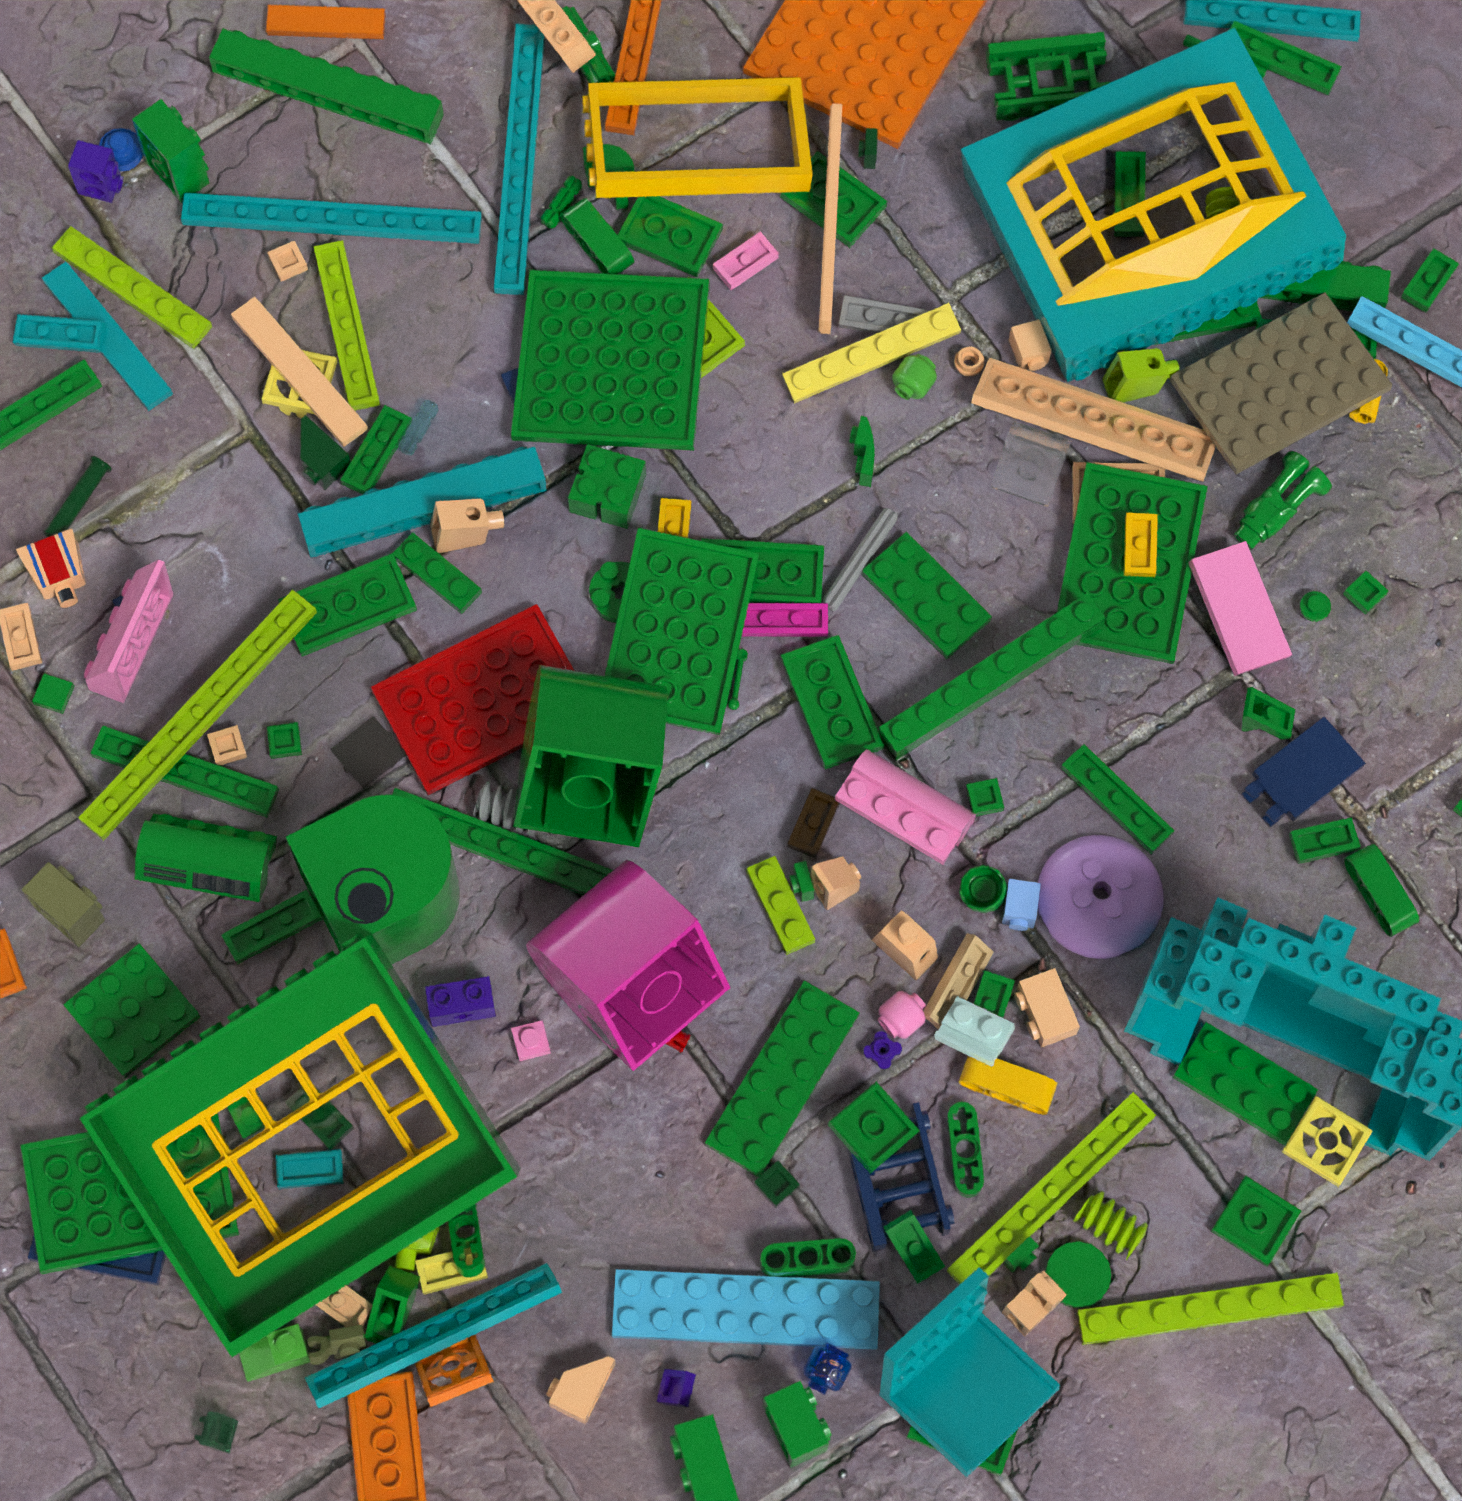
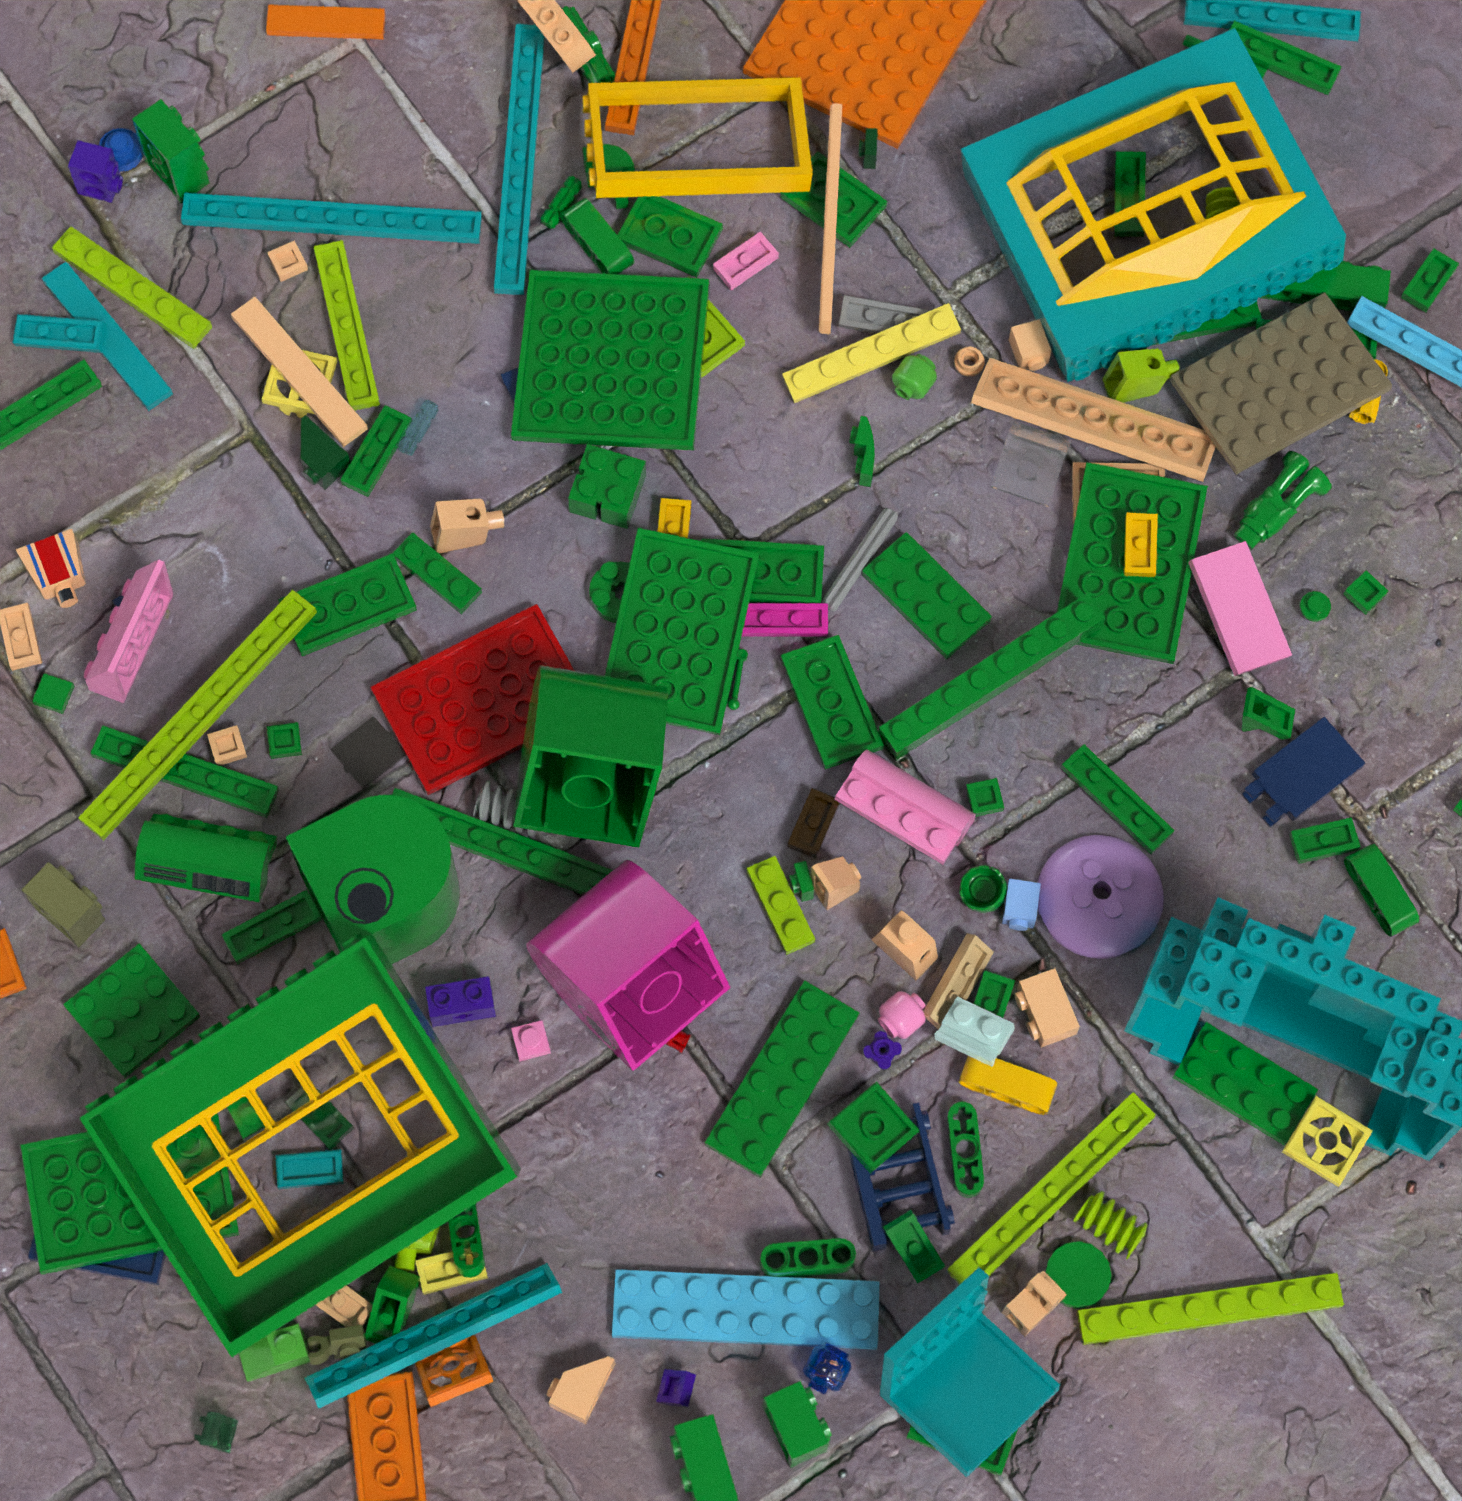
(78, 496): dark green pin -> none
(327, 85): green brick -> none
(412, 503): teal brick -> none
(776, 1184): dark green plate -> none
(1022, 1256): green plate -> none
(1043, 55): green fence -> none
(1256, 1221): green tile -> none

